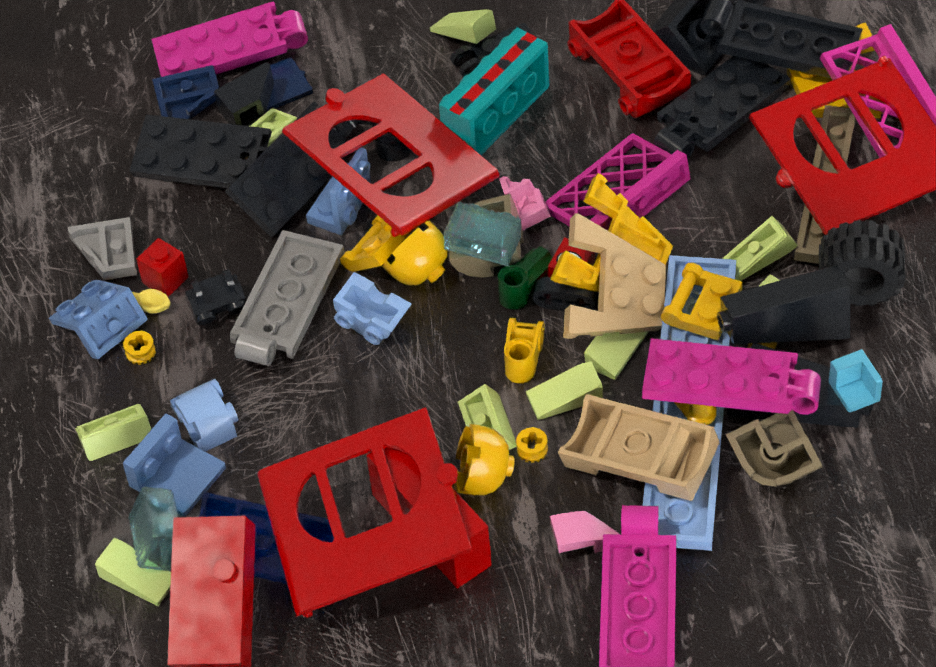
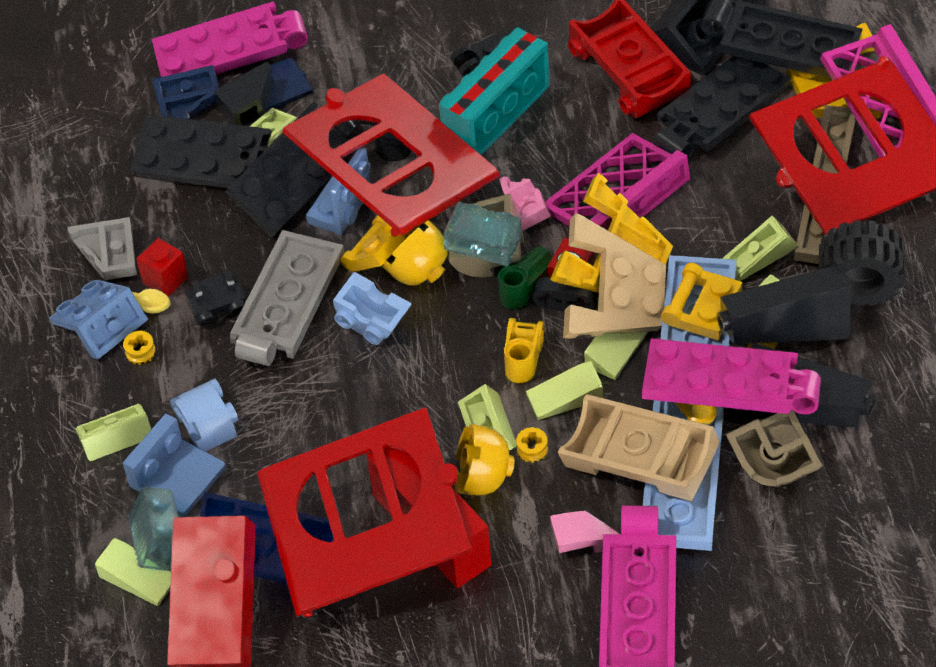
(467, 25): yellowish green slope -> none
(855, 381): medium azure panel -> none

